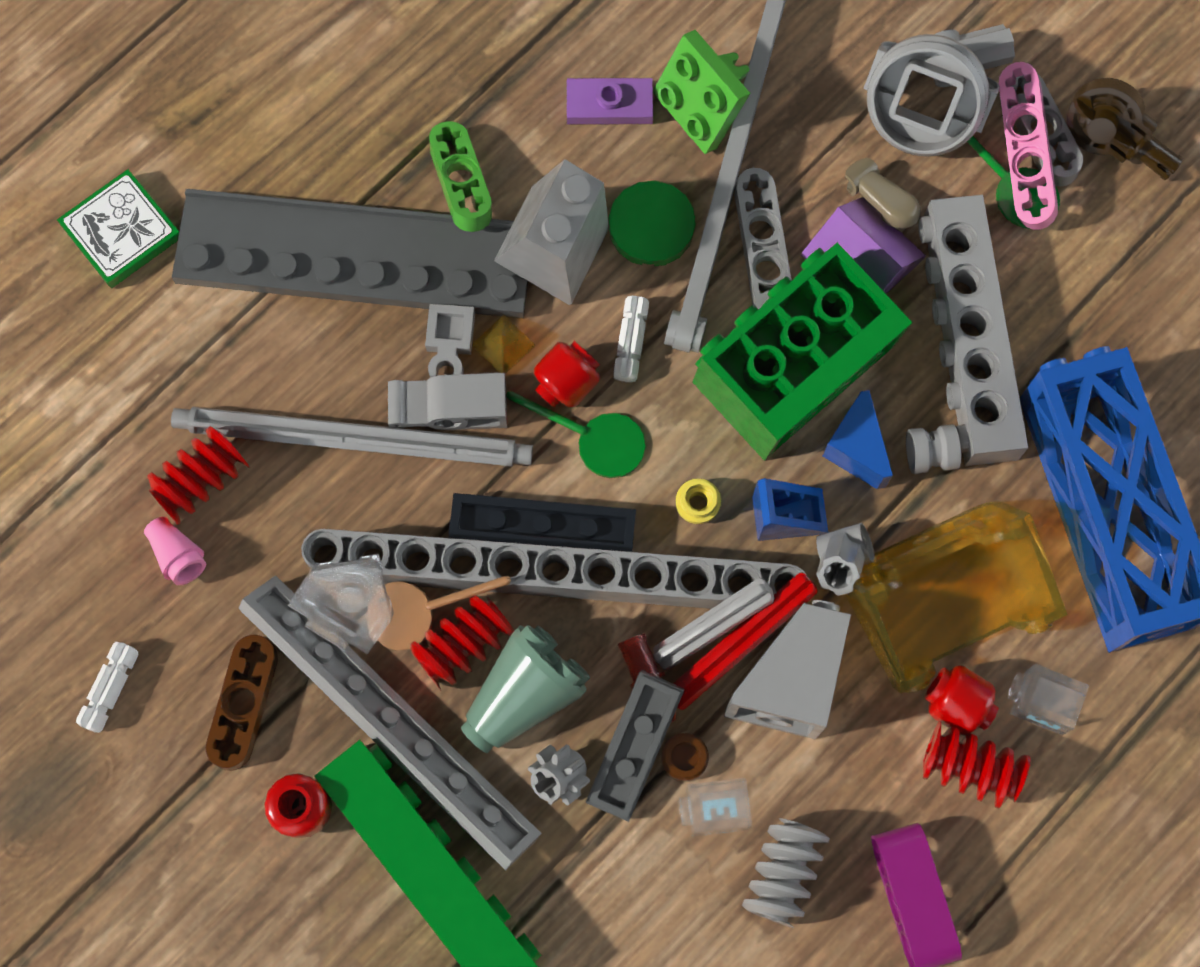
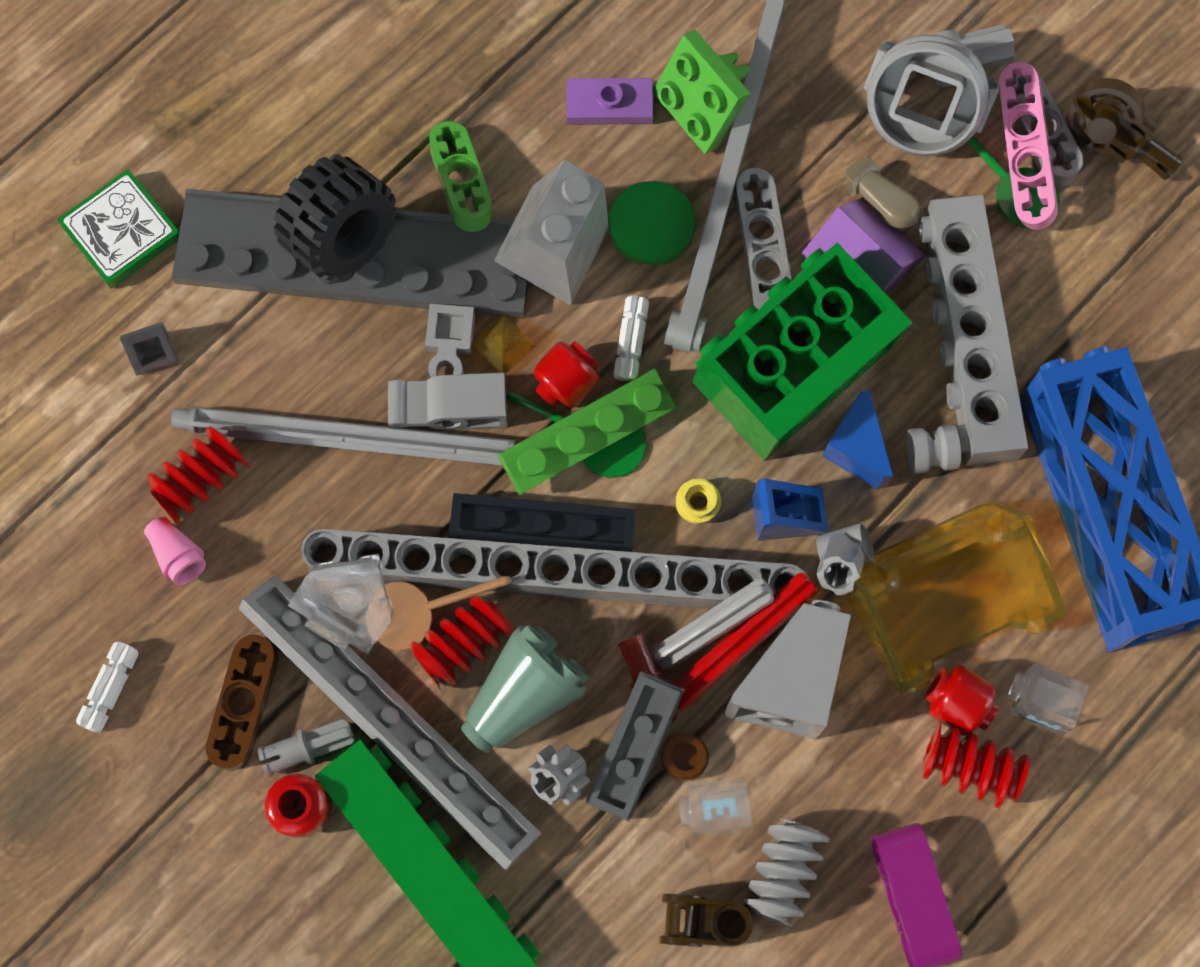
(149, 348): none -> flat silver slope
(307, 746): none -> light grey axle
(335, 217): none -> black tyre
(586, 431): none -> bright green plate
(701, 921): none -> dark brown piece

